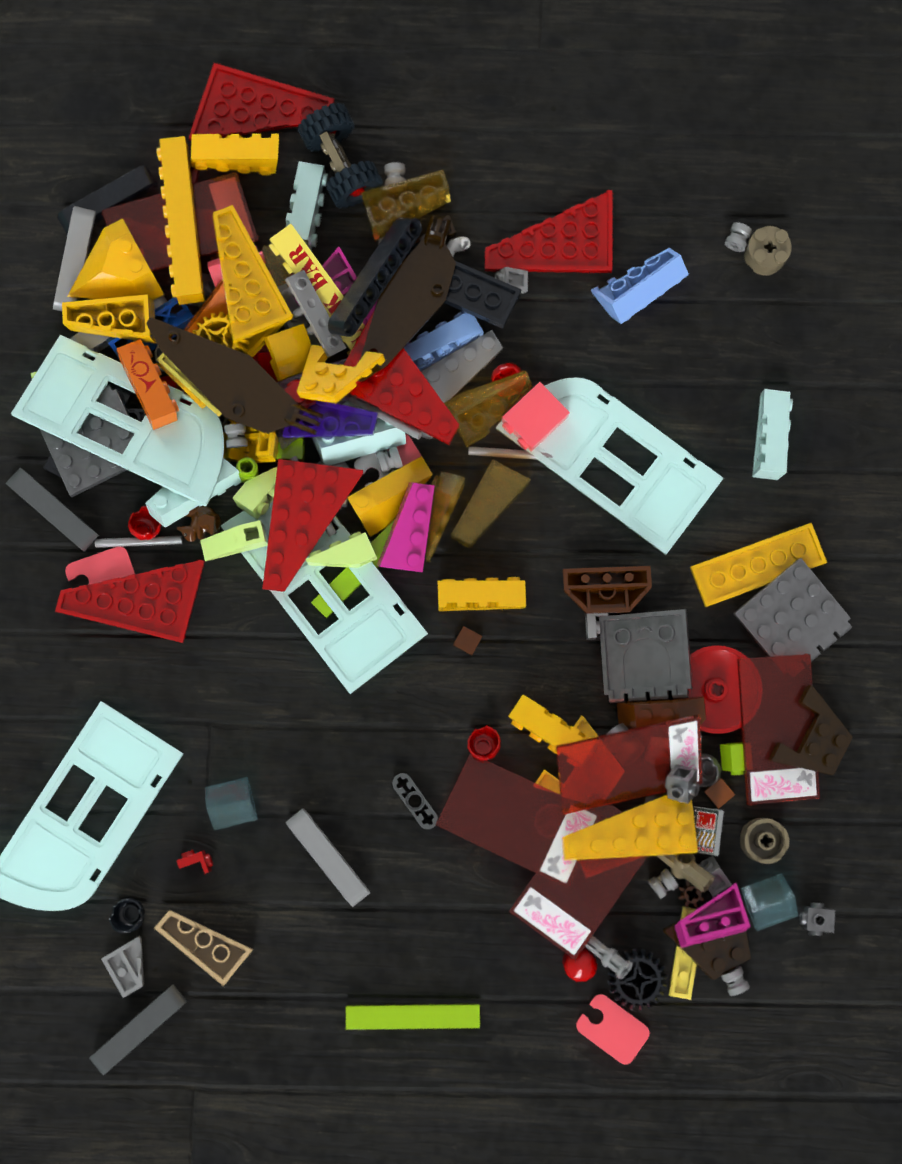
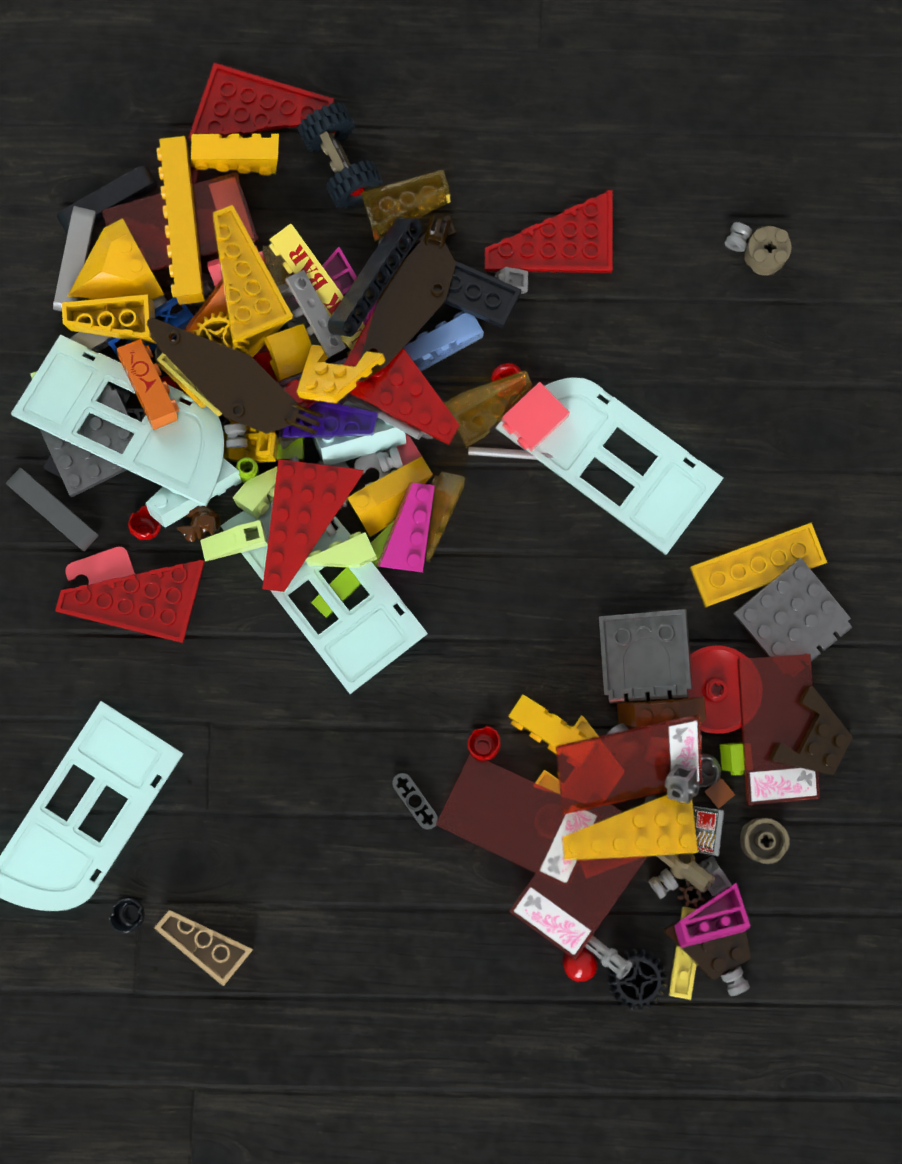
(120, 542): light grey bar -> none
(126, 966): light grey wing -> none
(138, 1029): dark grey beam -> none
(191, 857): red bracket -> none
(230, 803): clear light blue slope -> none
(307, 200): light aqua wedge -> none
(327, 857): light grey beam -> none
(394, 173): light grey wheel -> none
(412, 1016): lime tile -> none
(458, 244): white arm -> none
(460, 367): light grey wing -> none
(467, 640): reddish brown tile -> none
(481, 594): yellow wedge -> none
(491, 498): clear yellow wedge -> none
(592, 625): light grey bracket -> none
(607, 587): reddish brown wedge -> none
(617, 1033): coral piece -> none
(641, 285): light blue wedge -> none
(770, 902): clear light blue slope -> none
(772, 435): light aqua wedge -> none
(824, 922): flat silver brick -> none

